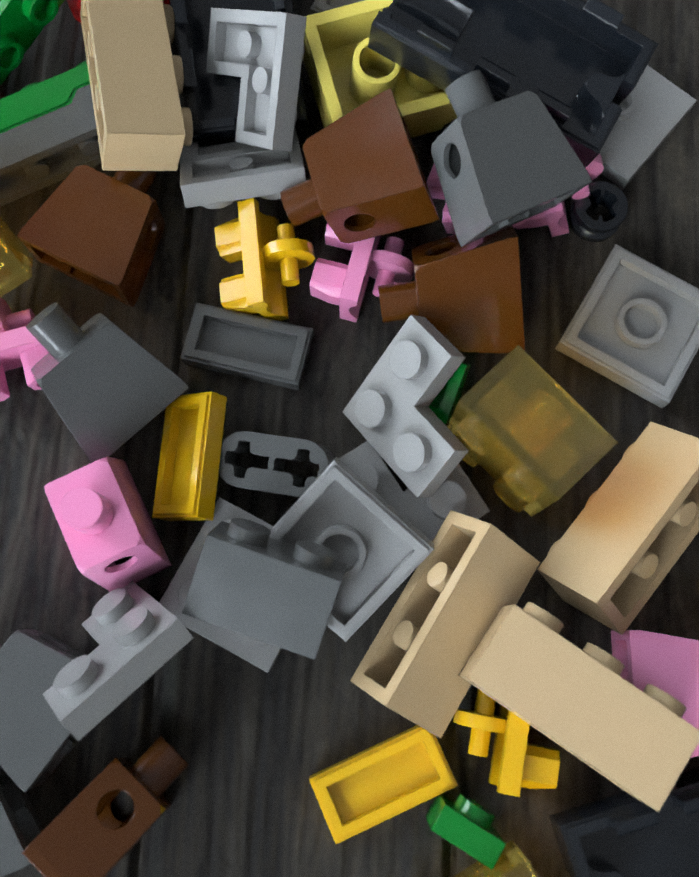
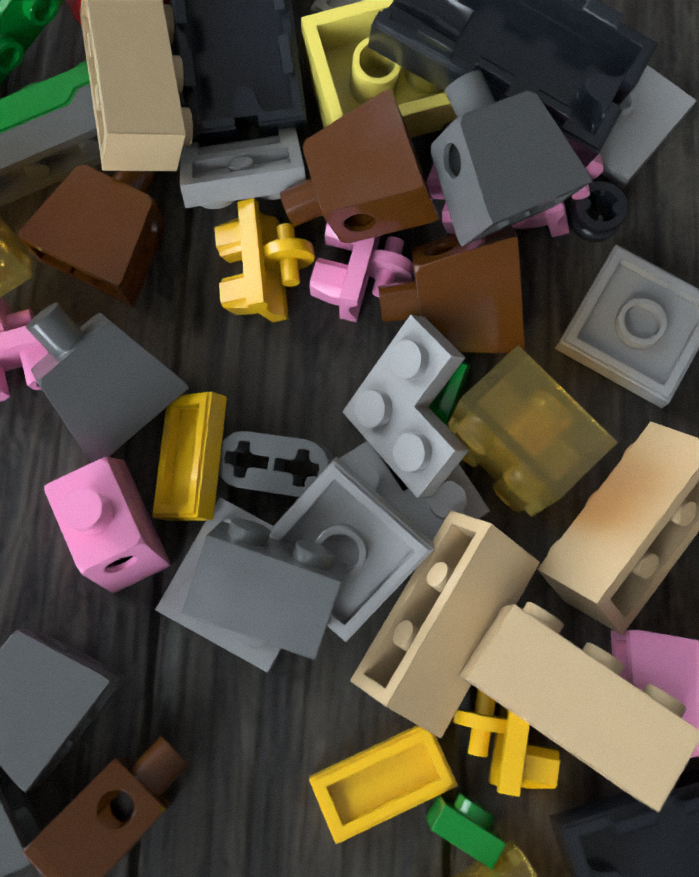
(134, 642): light grey plate -> none
(247, 346): dark grey tile -> none
(268, 57): light grey plate -> none

